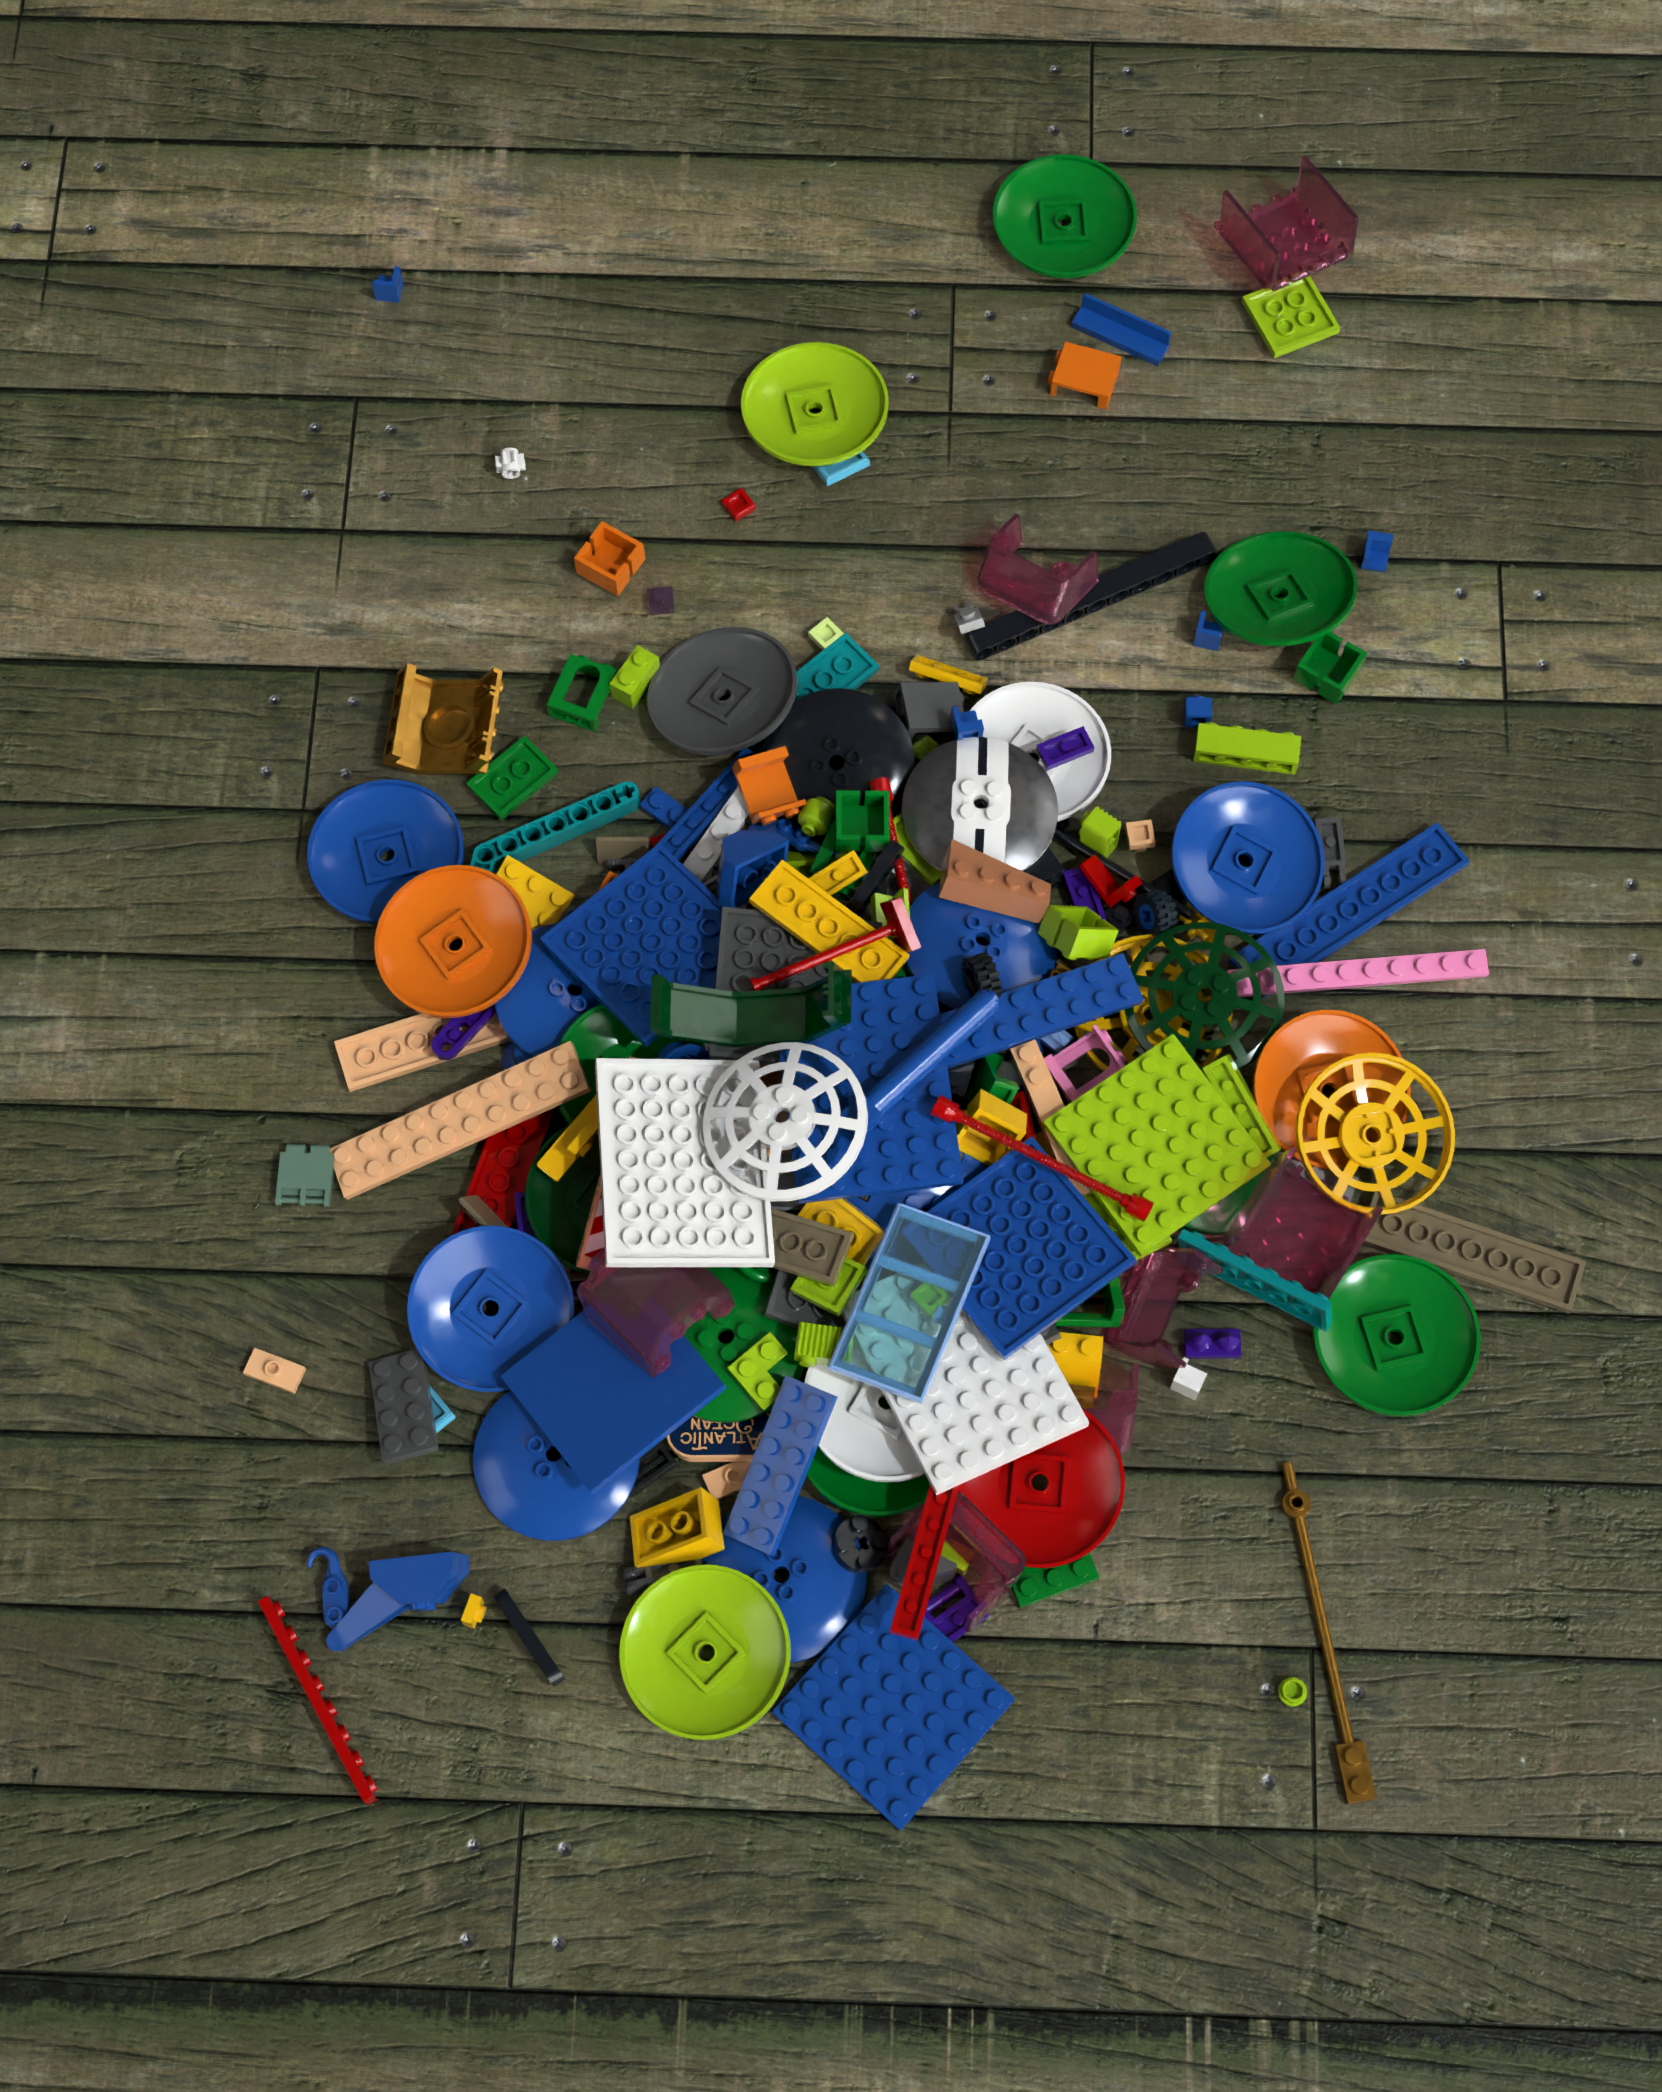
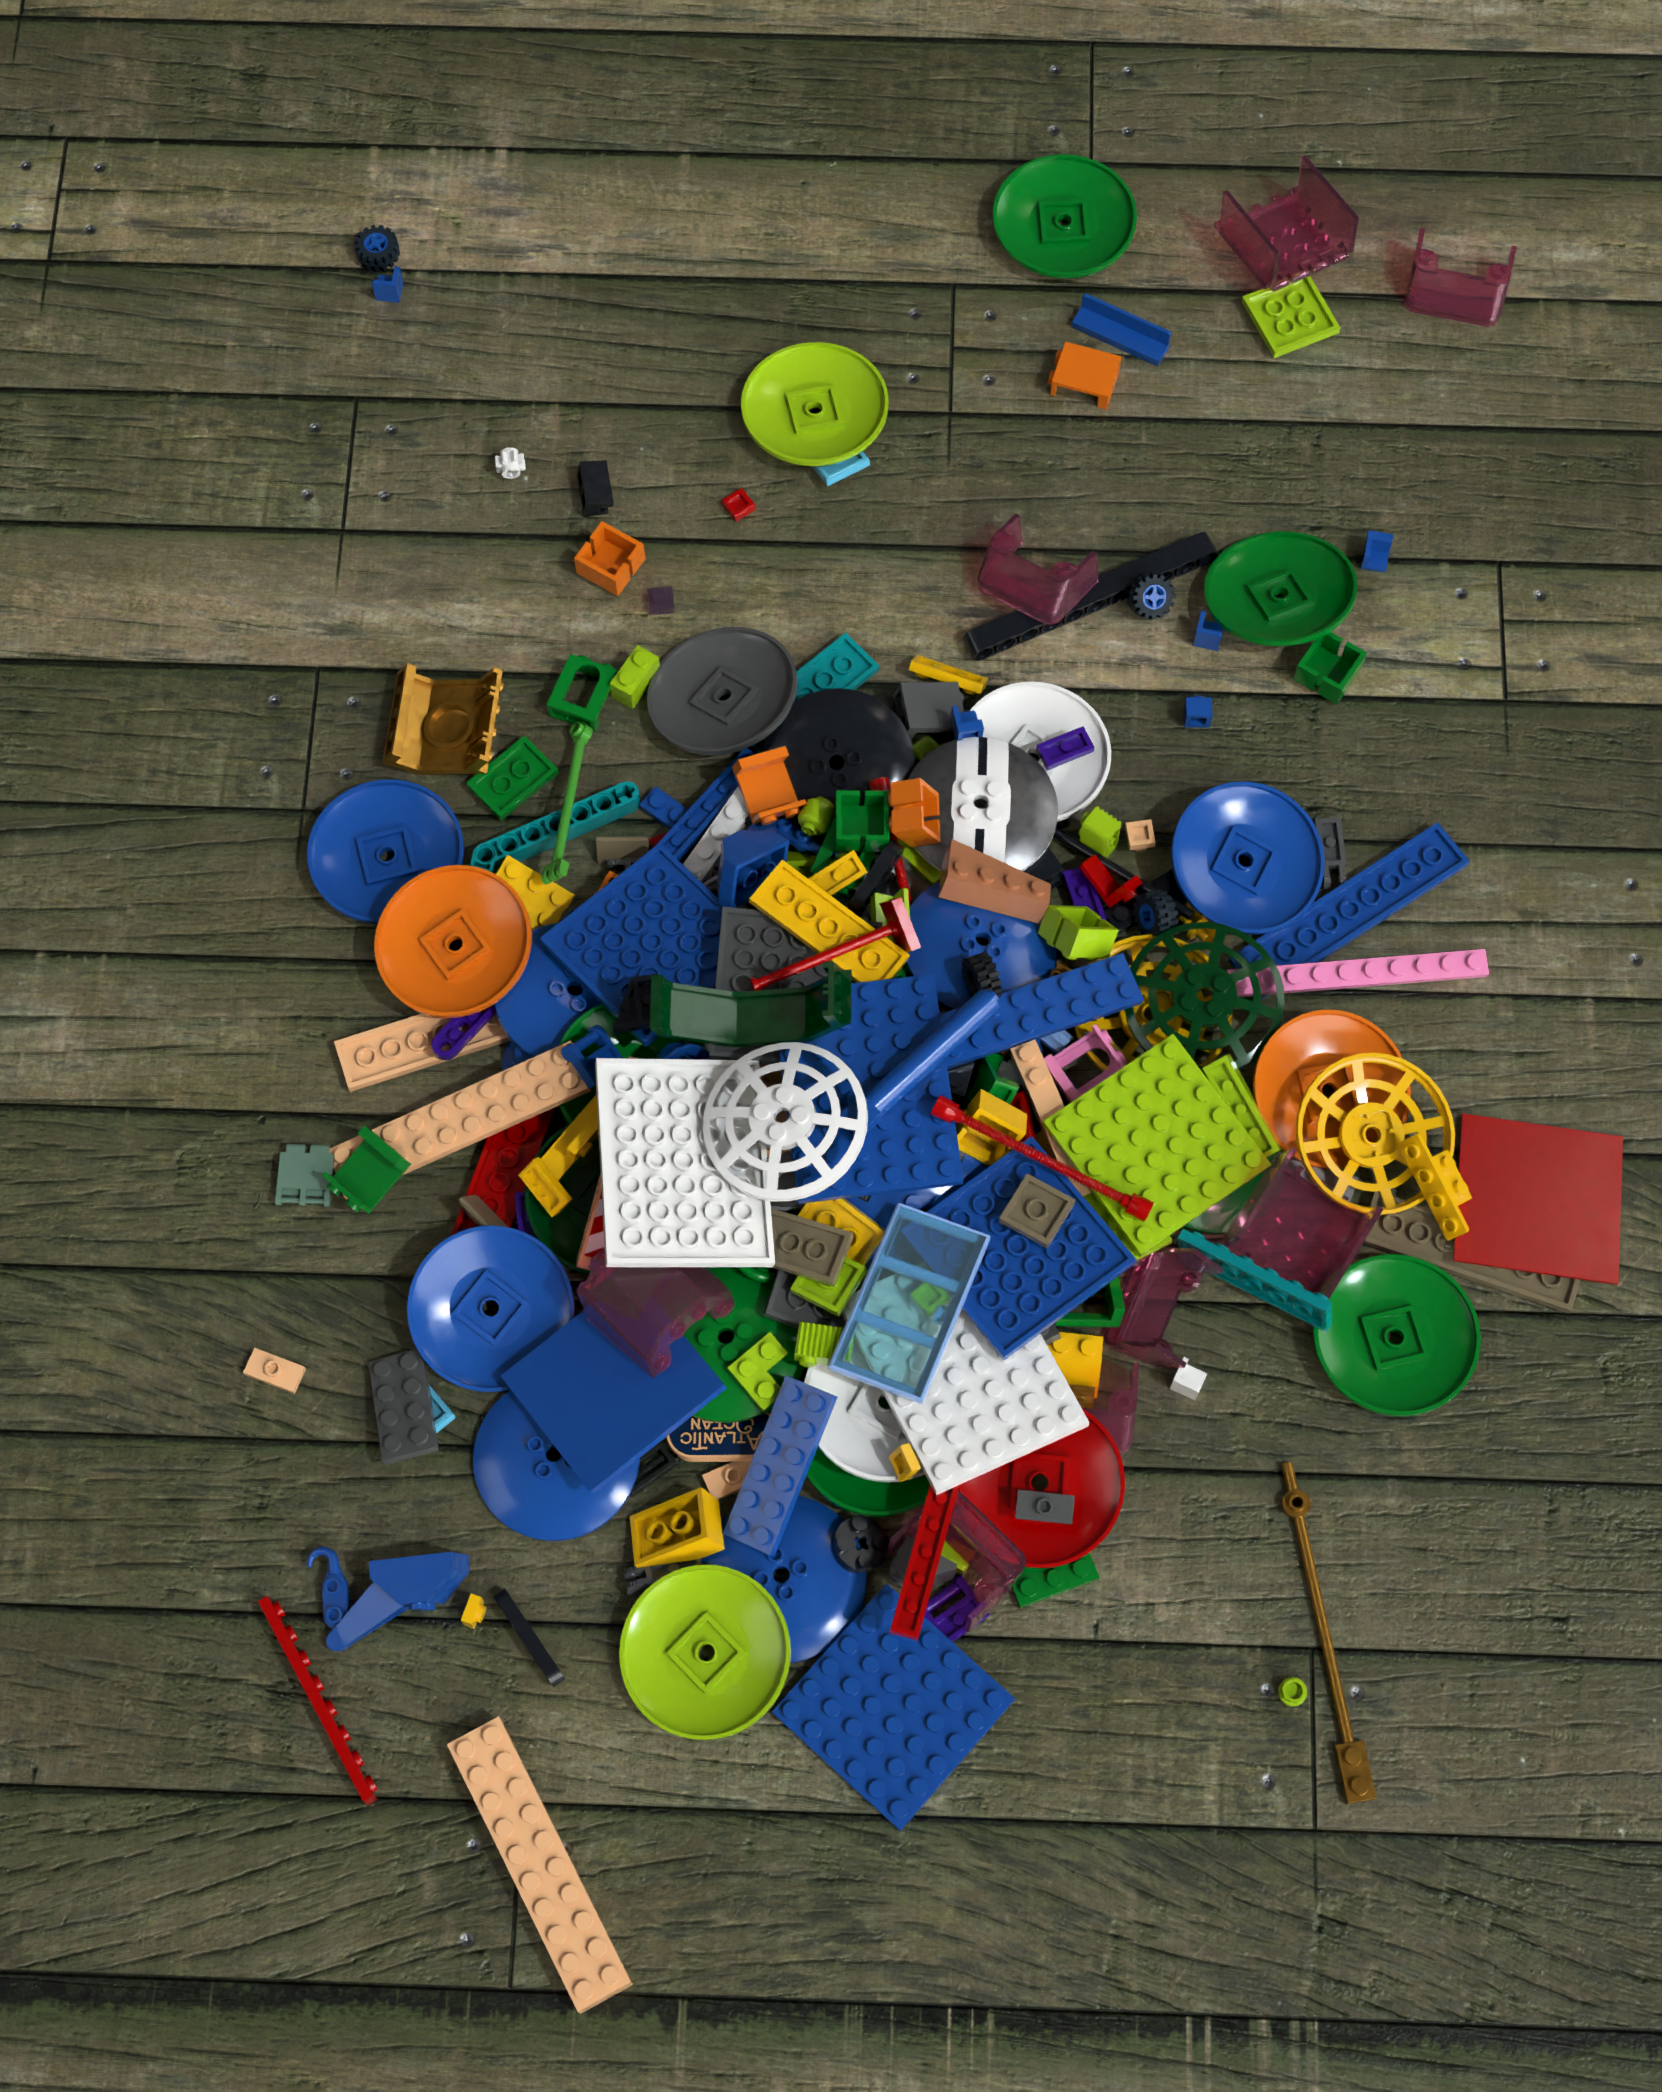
(368, 1172): none -> green panel
(379, 239): none -> black wheel
(539, 1865): none -> light nougat brick
(545, 1186): none -> yellow plate
(559, 867): none -> bright green hinge
(586, 1066): none -> blue plate
(594, 487): none -> black hinge
(635, 1006): none -> black wing
(824, 633): yellowish green plate -> none
(904, 1462): none -> yellow plate
(911, 803): none -> orange piece
(968, 618): light grey plate -> none
(1037, 1210): none -> dark tan plate
(1045, 1507): none -> dark grey plate
(1159, 599): none -> black wheel
(1212, 1343): dark purple tile -> none
(1247, 748): lime brick -> none
(1439, 1184): none -> yellow bracket
(1453, 293): none -> clear pink windscreen
(1540, 1199): none -> red piece

